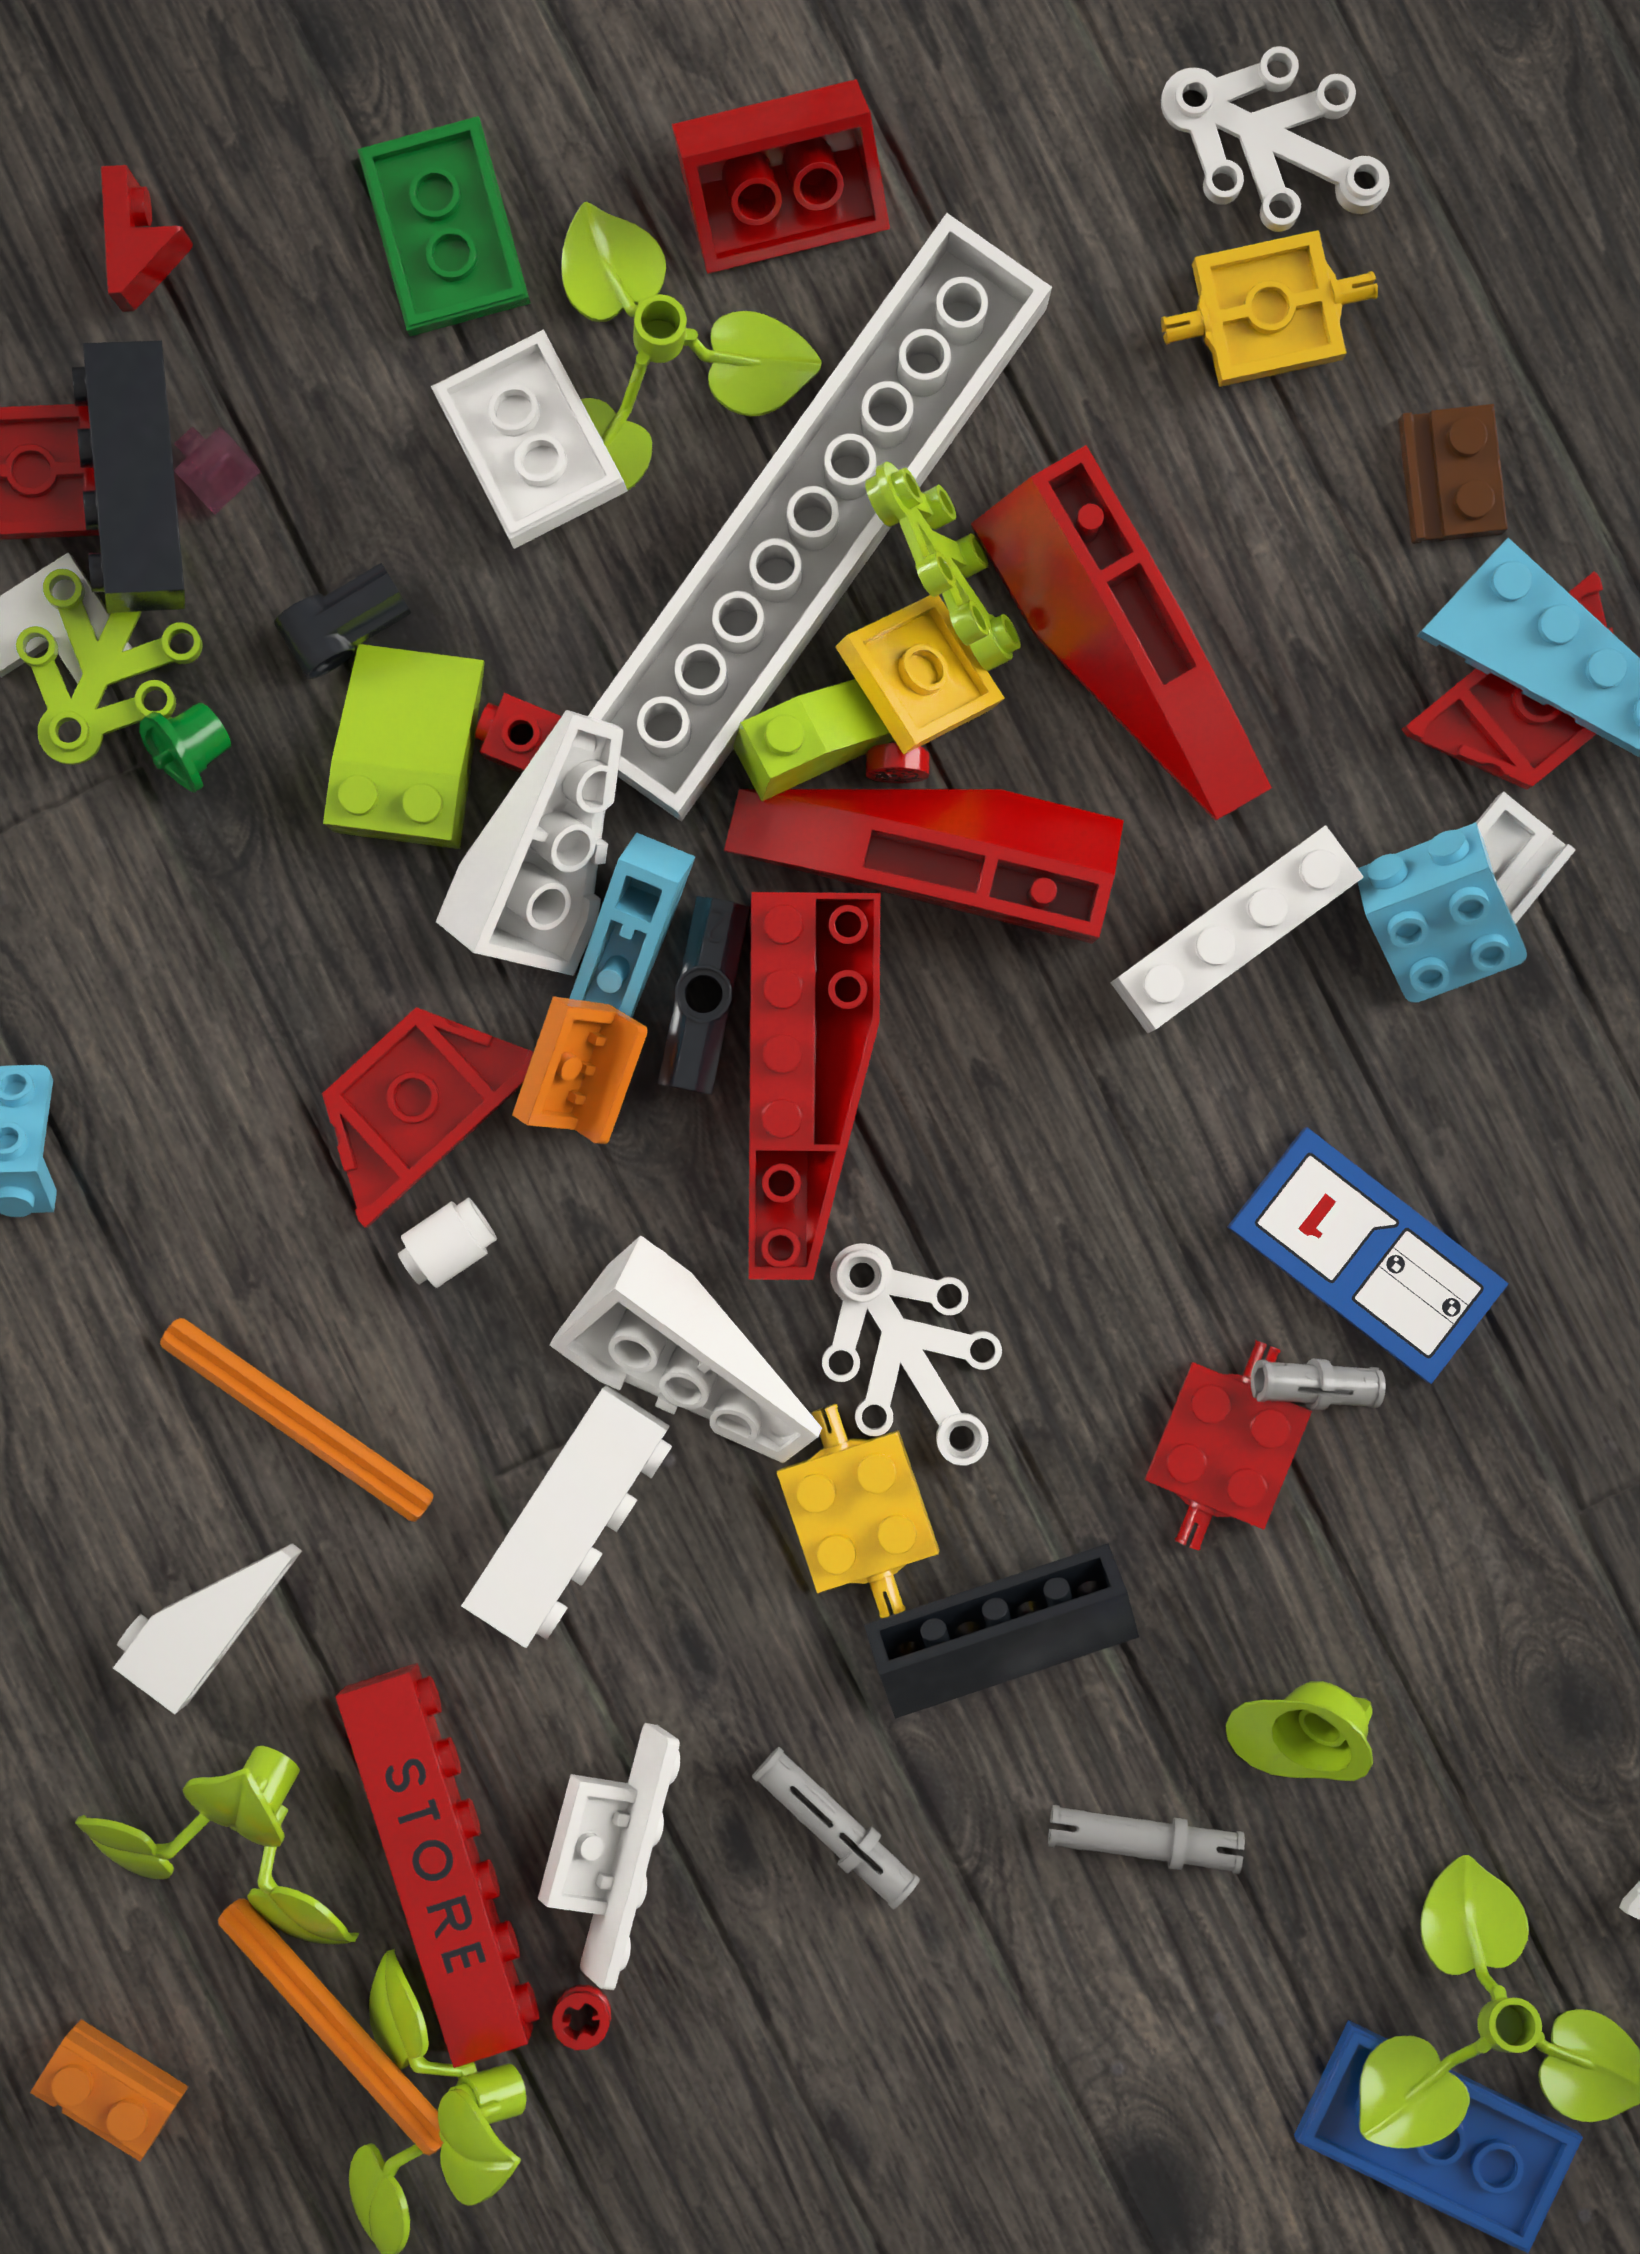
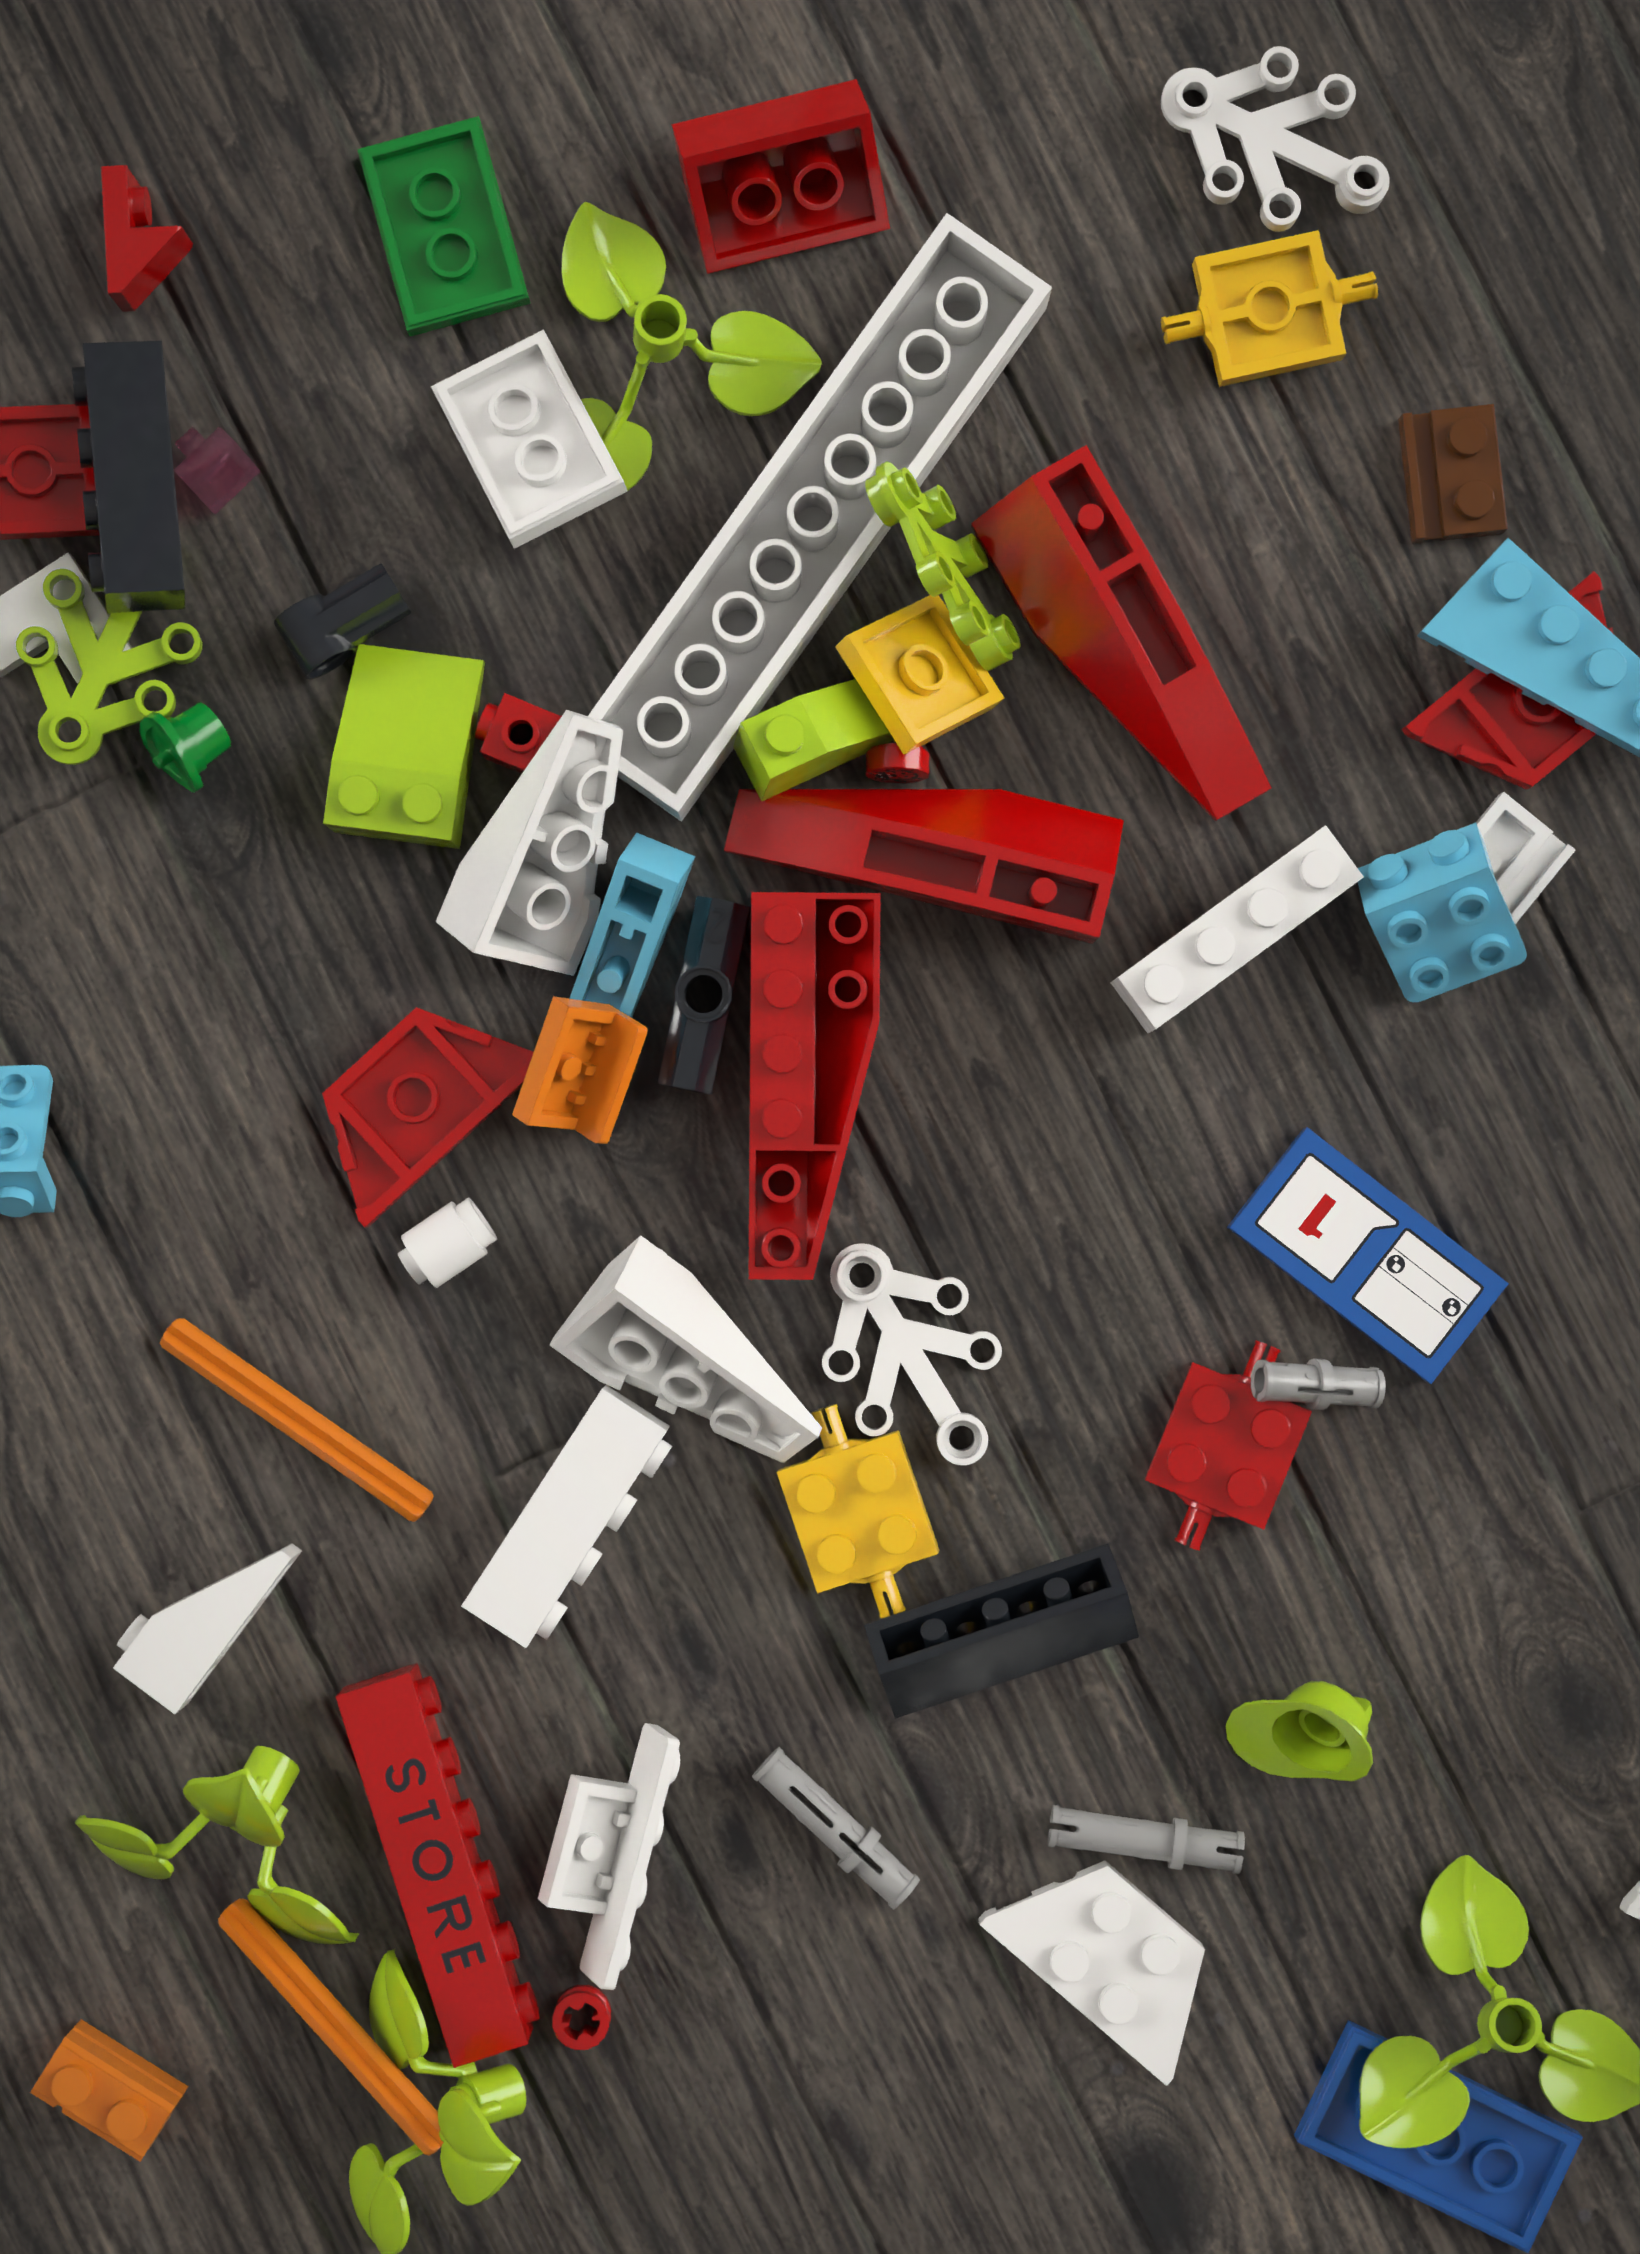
(1109, 1958): none -> white wing

